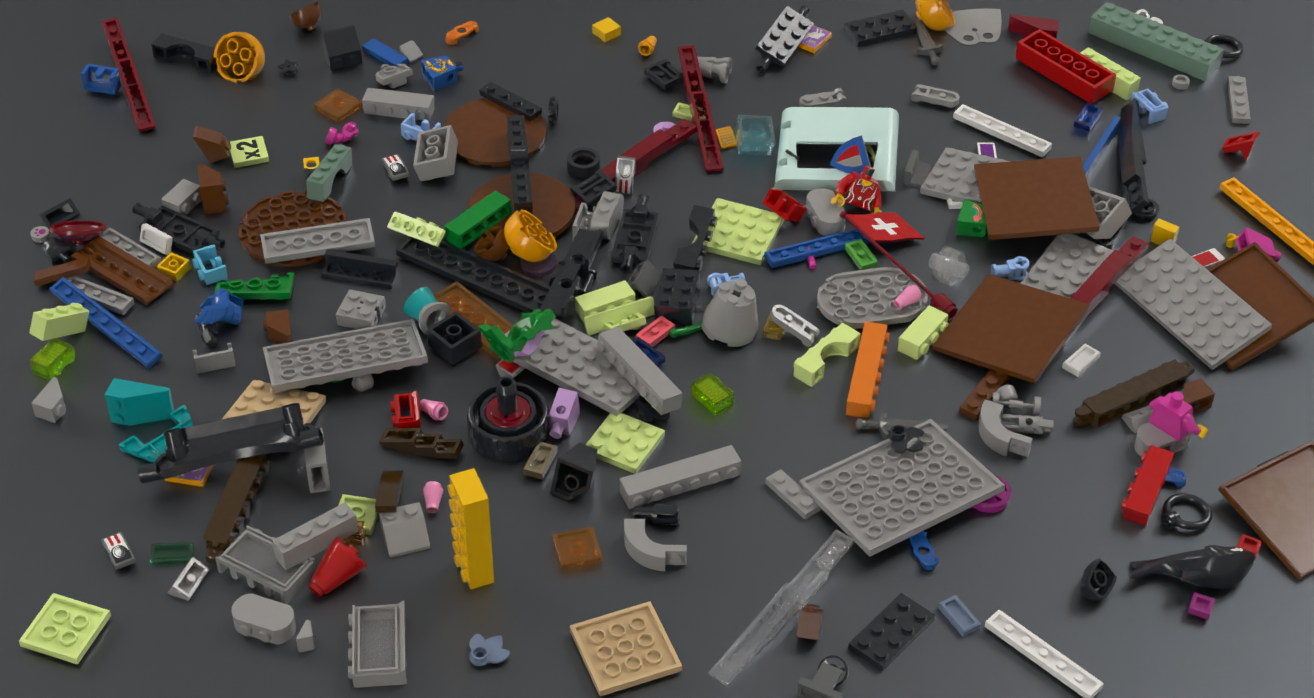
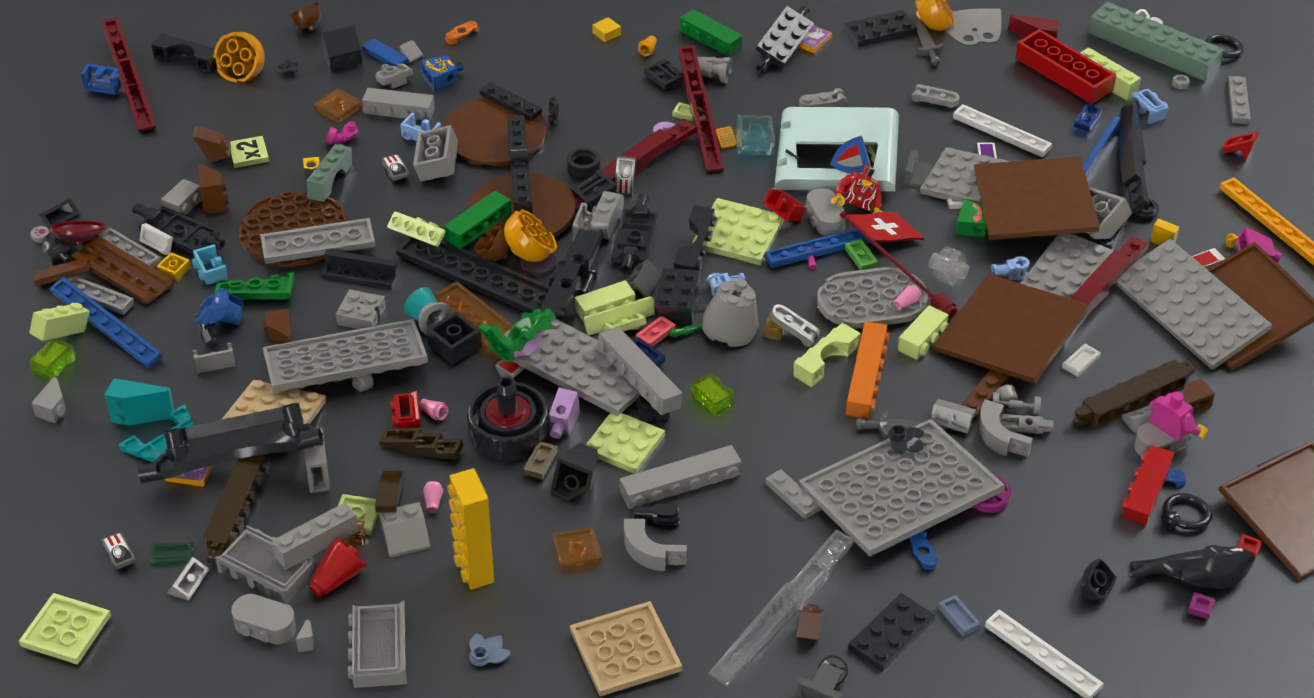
(711, 33): none -> green brick
(952, 415): none -> light grey hinge

